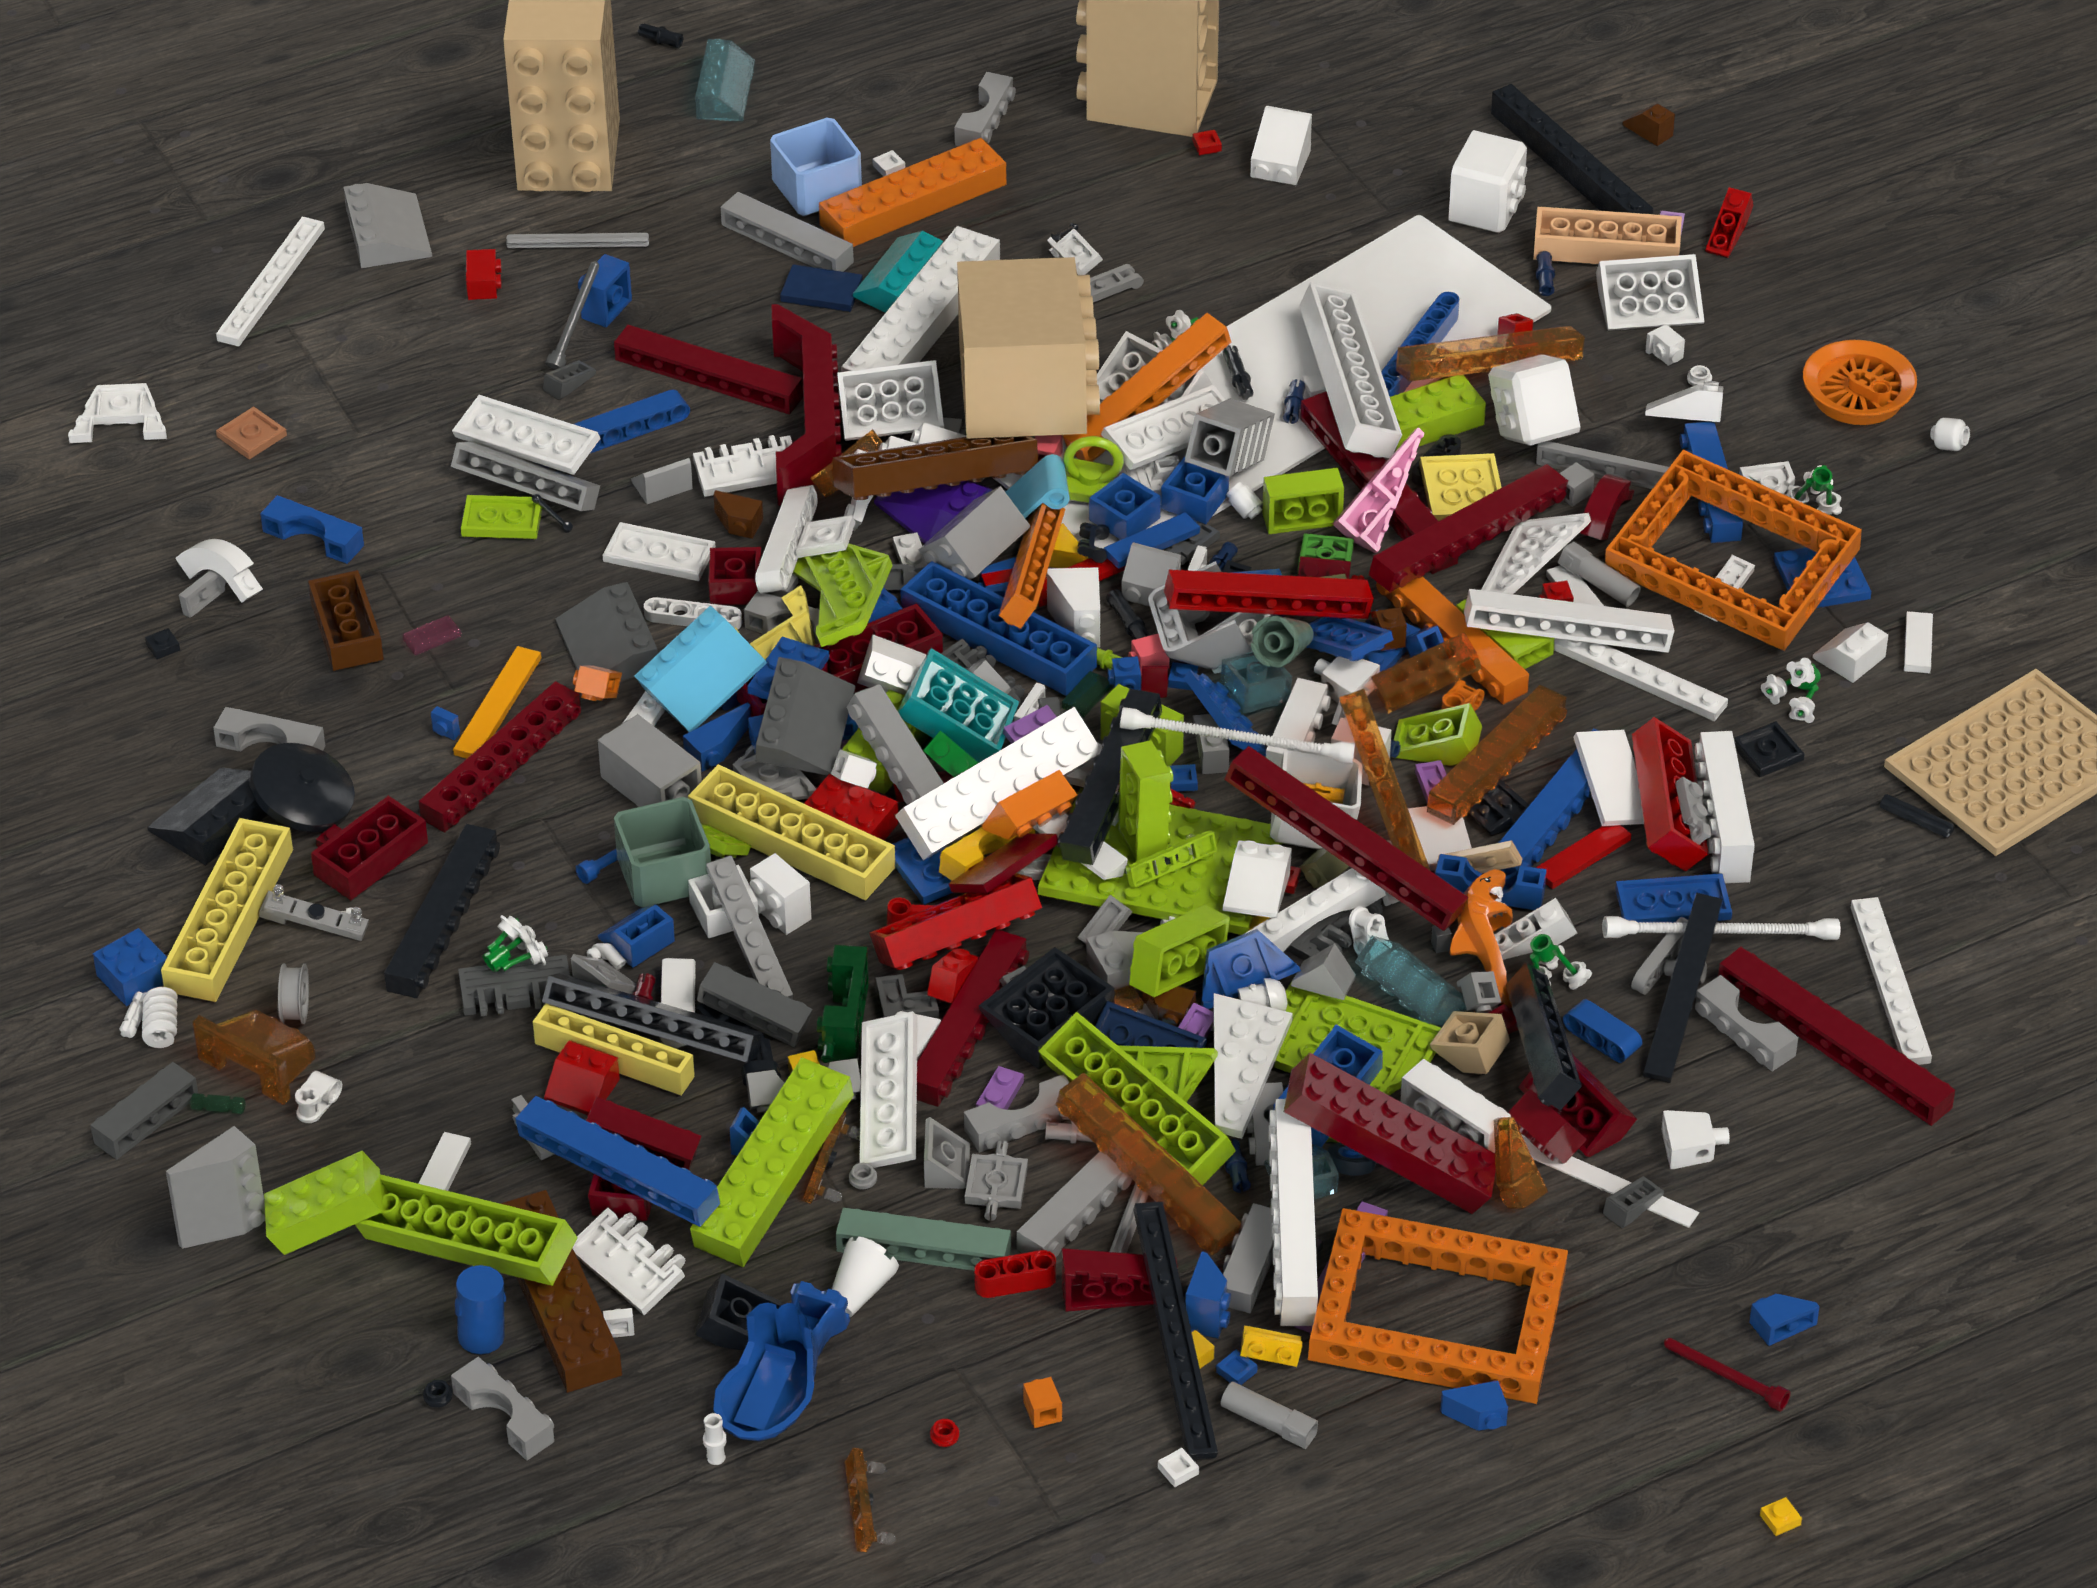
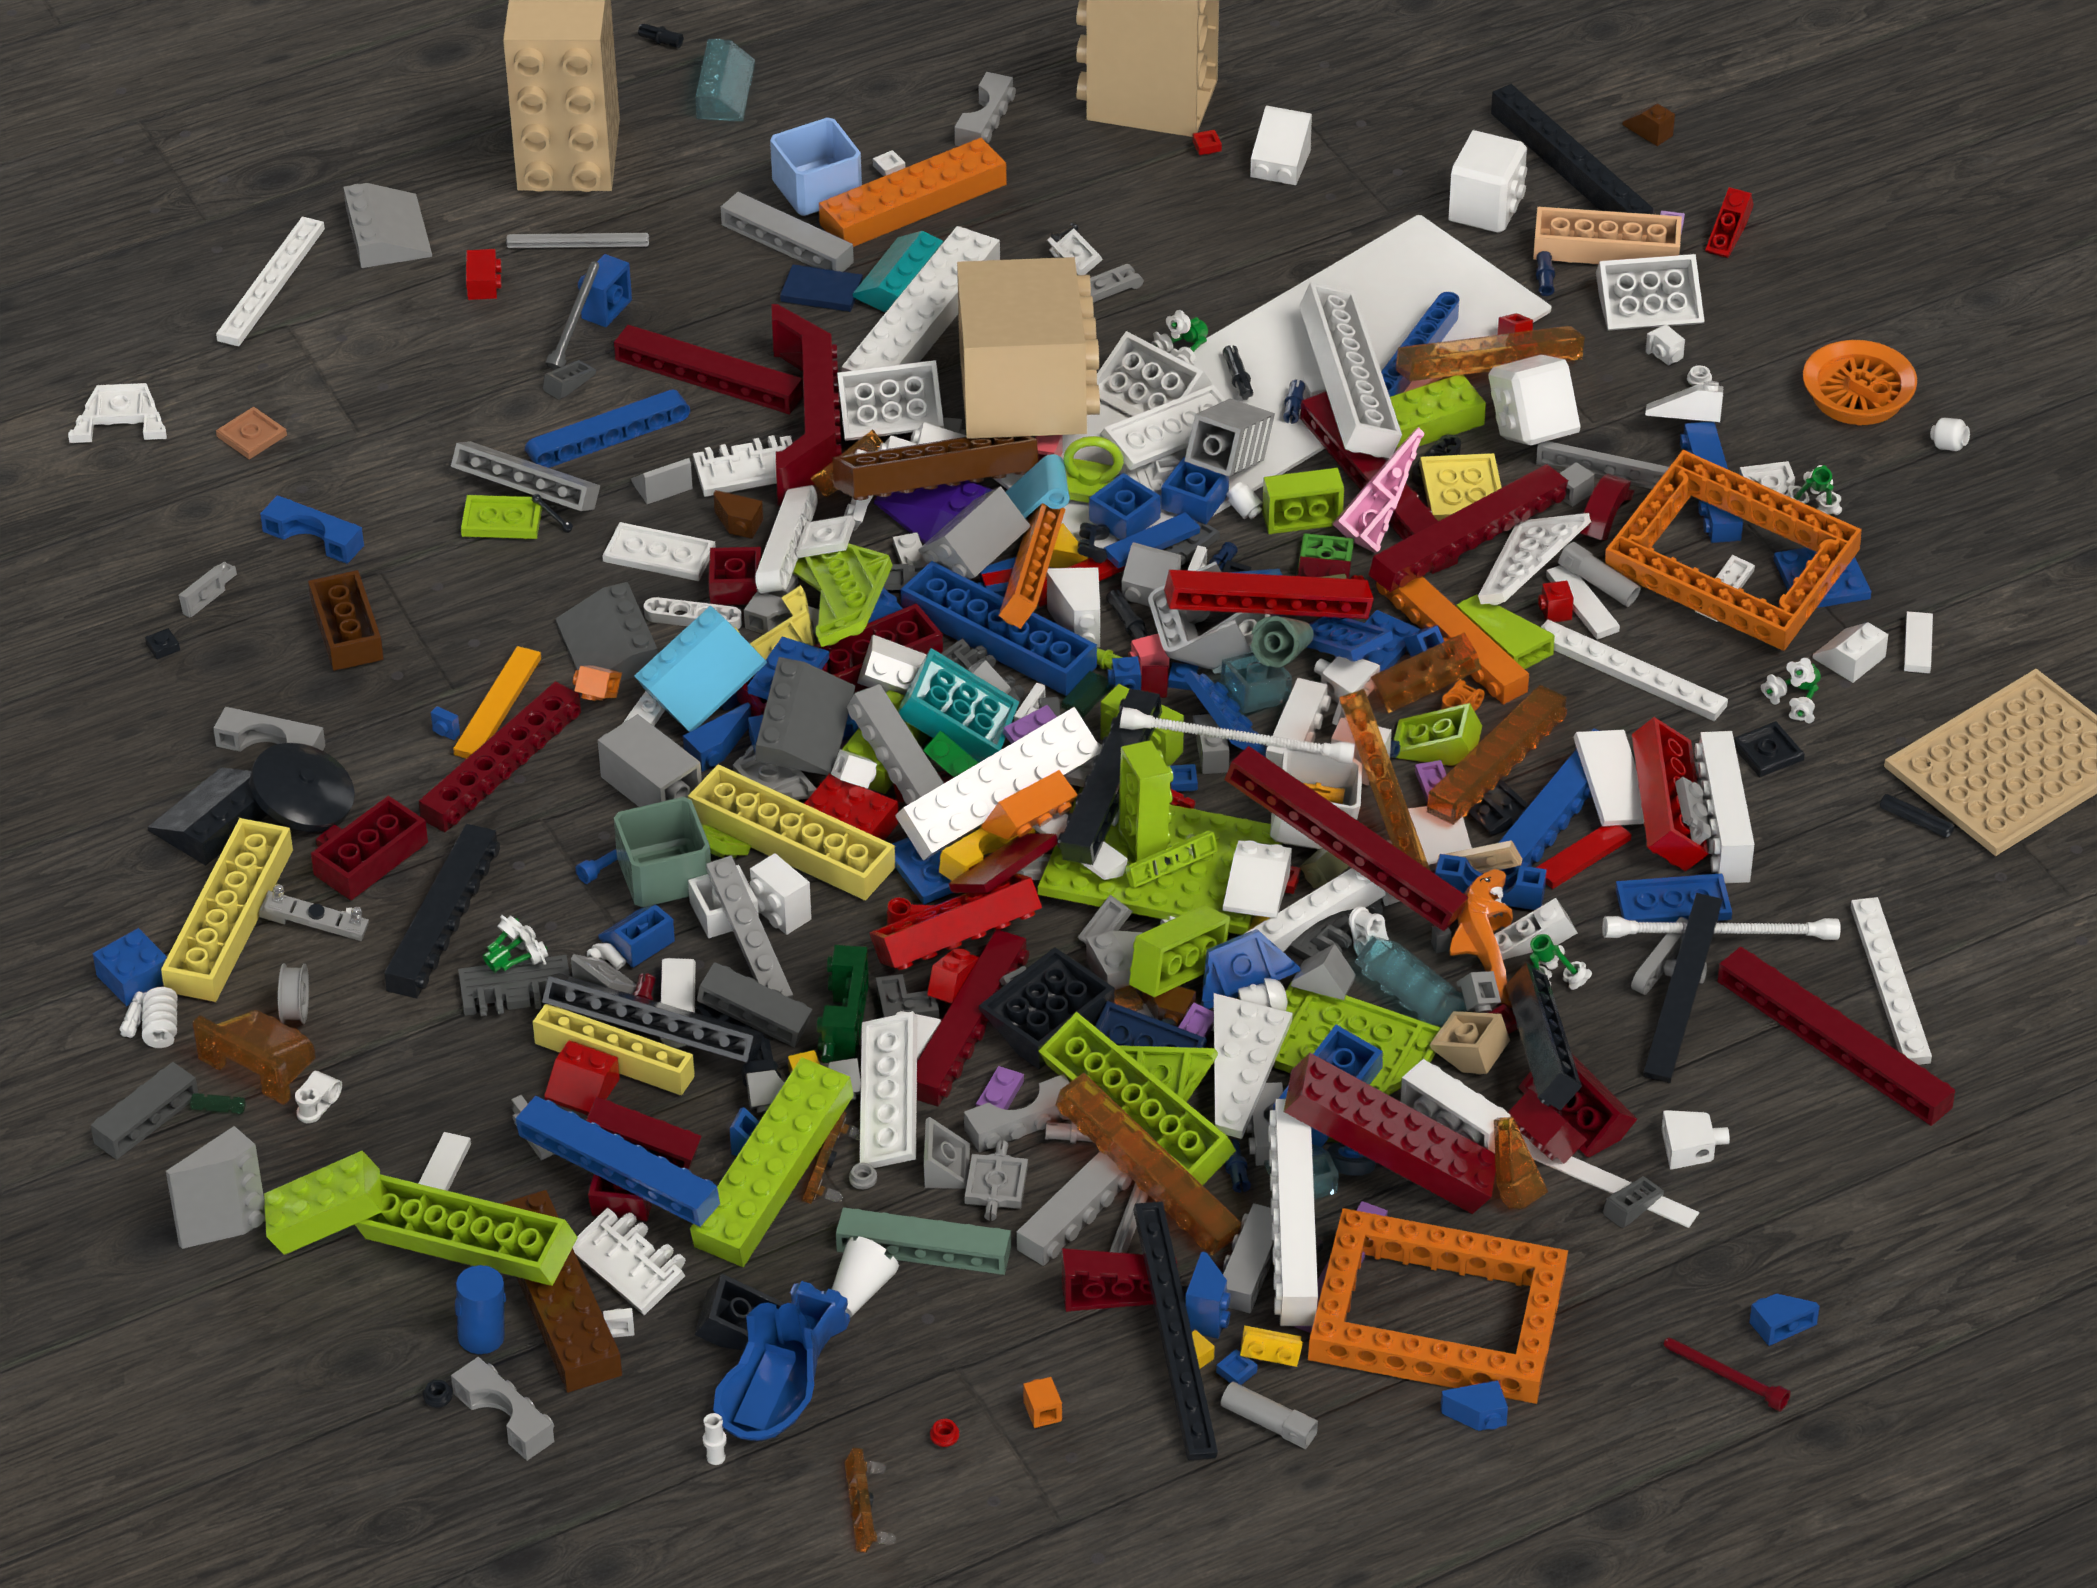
(225, 560): white arch -> none
(431, 635): clear pink tile -> none
(526, 434): white plate -> none
(1015, 1273): red beam -> none
(1156, 379): orange brick -> none
(1178, 1467): white plate -> none
(1391, 620): reddish brown slope -> none
(1568, 620): white brick -> none
(1602, 1030): blue beam -> none
(1769, 1043): light grey arch -> none
(1780, 1516): yellow plate -> none

